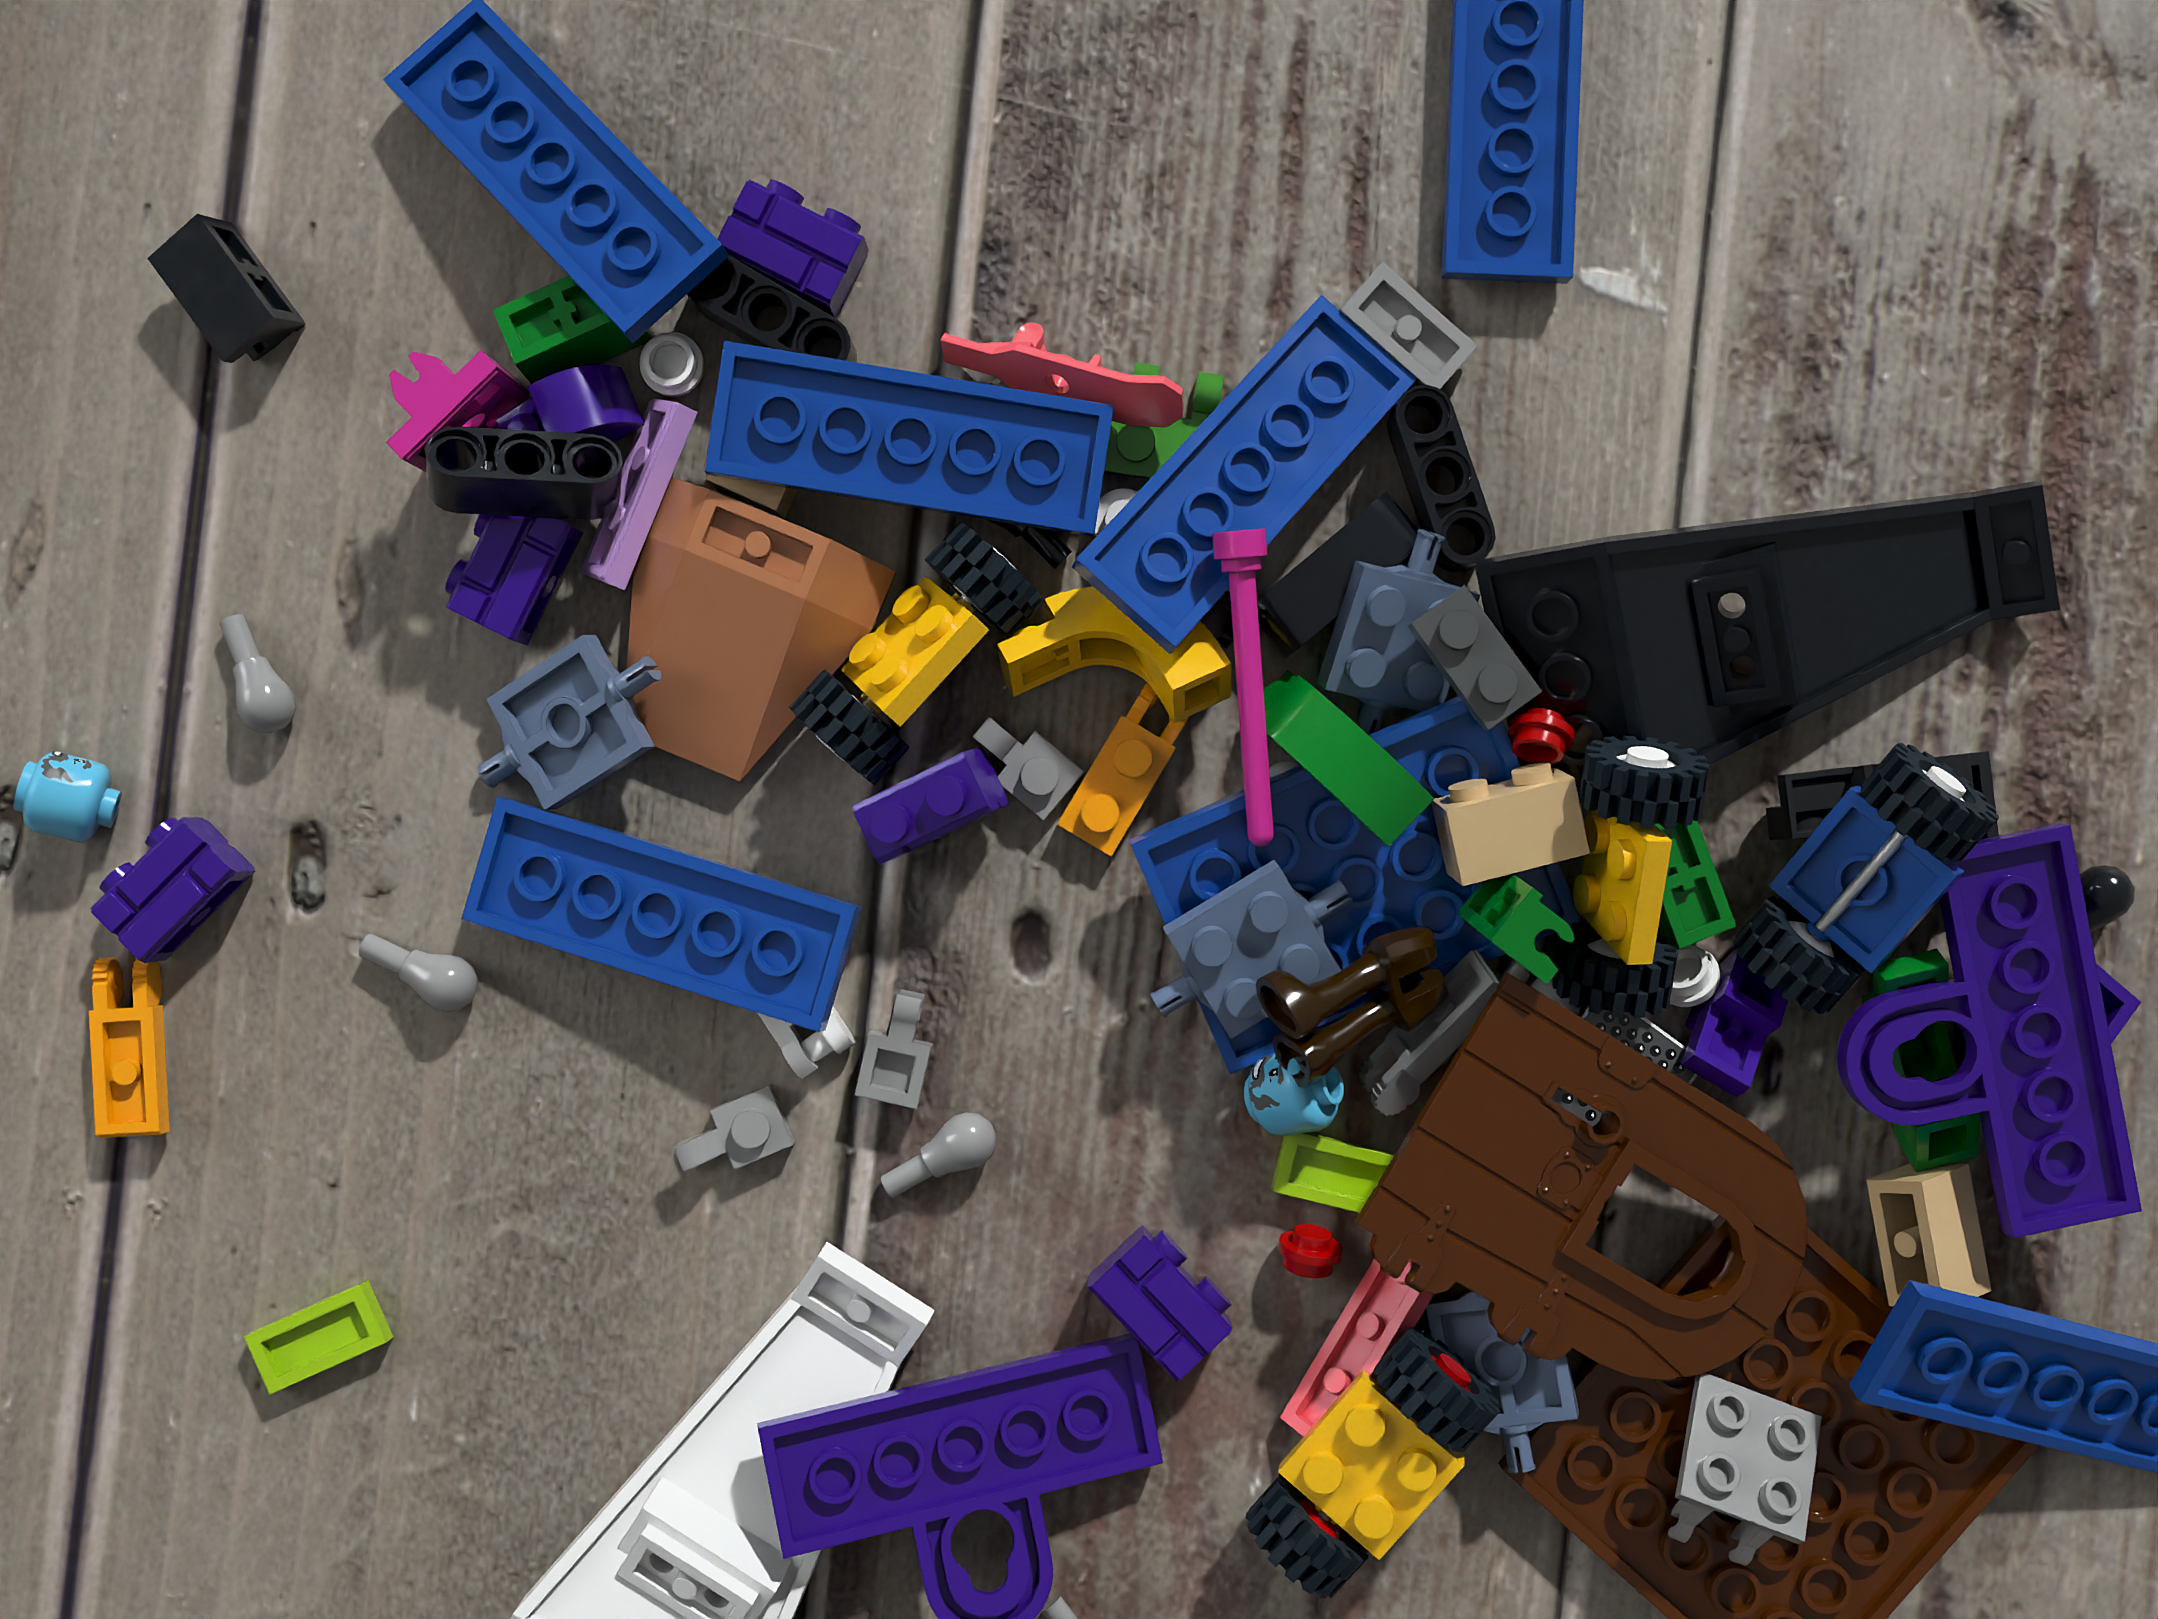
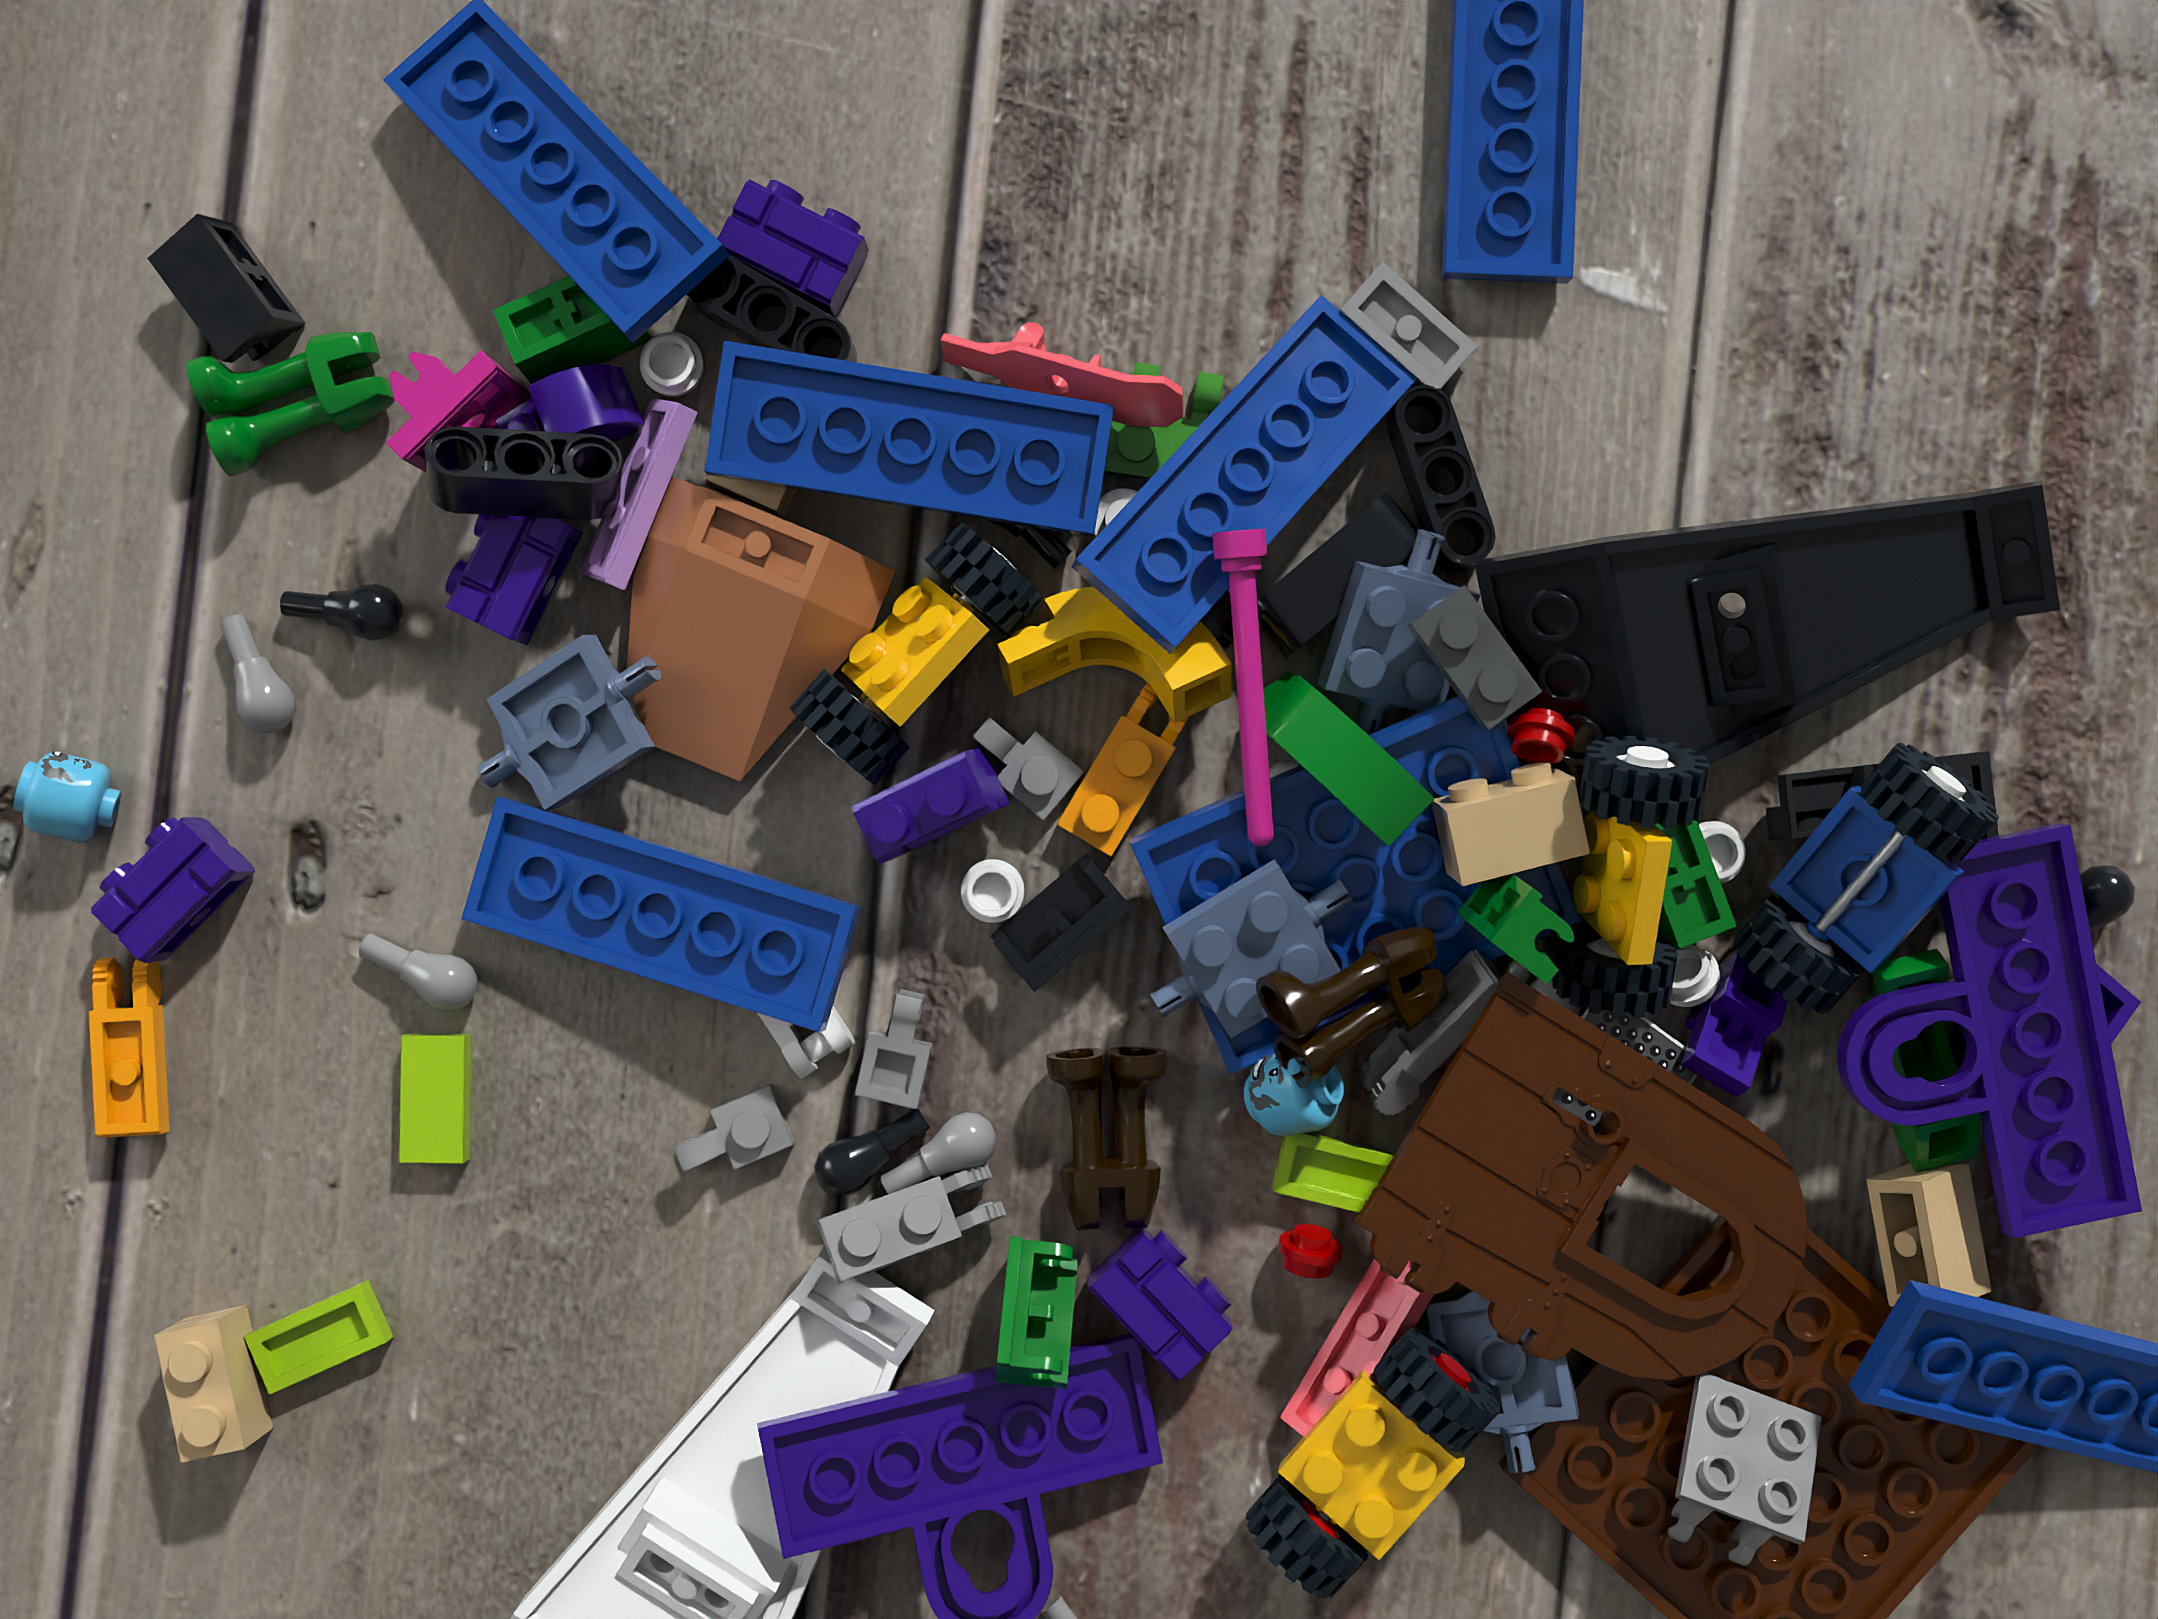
(213, 1384): none -> tan brick
(225, 393): none -> green piece
(364, 611): none -> black piece
(435, 1098): none -> lime tile
(852, 1162): none -> black piece
(903, 1224): none -> light grey hinge
(992, 890): none -> white plate
(1037, 1314): none -> green hinge
(1060, 922): none -> black hinge
(1082, 1076): none -> dark brown piece
(1725, 848): none -> white plate

